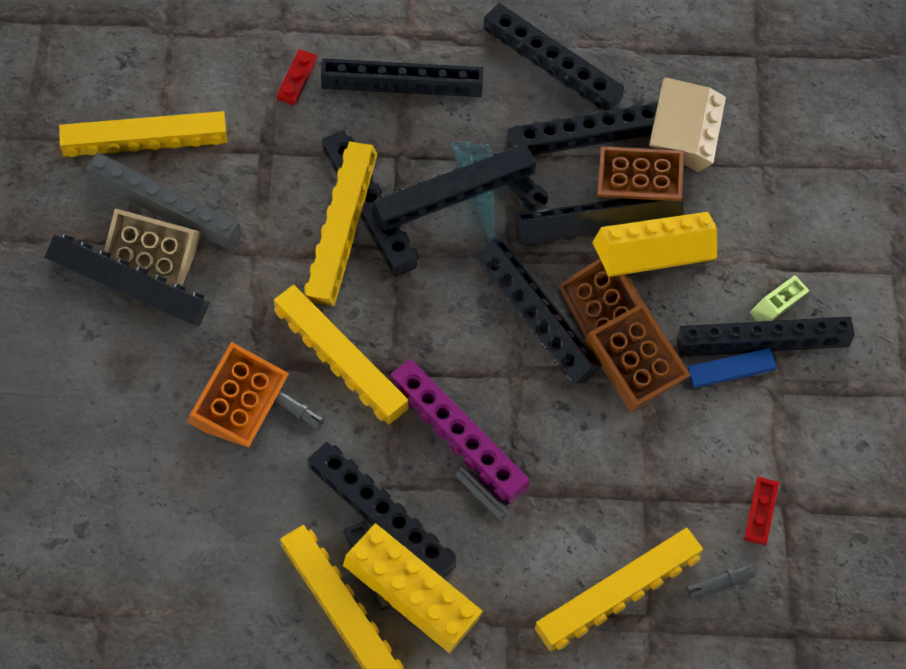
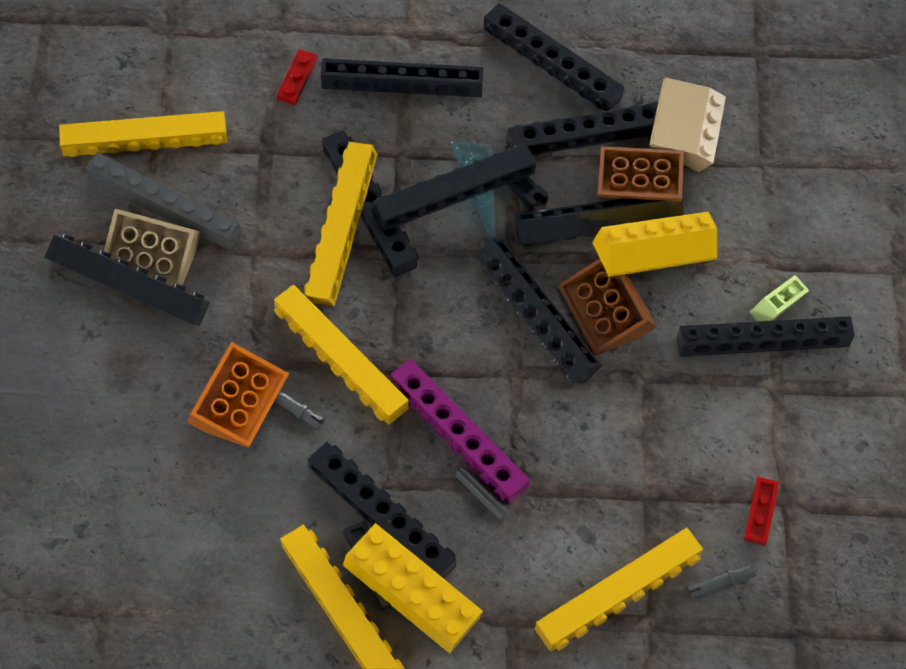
(637, 357): dark orange slope -> none
(731, 368): blue tile -> none

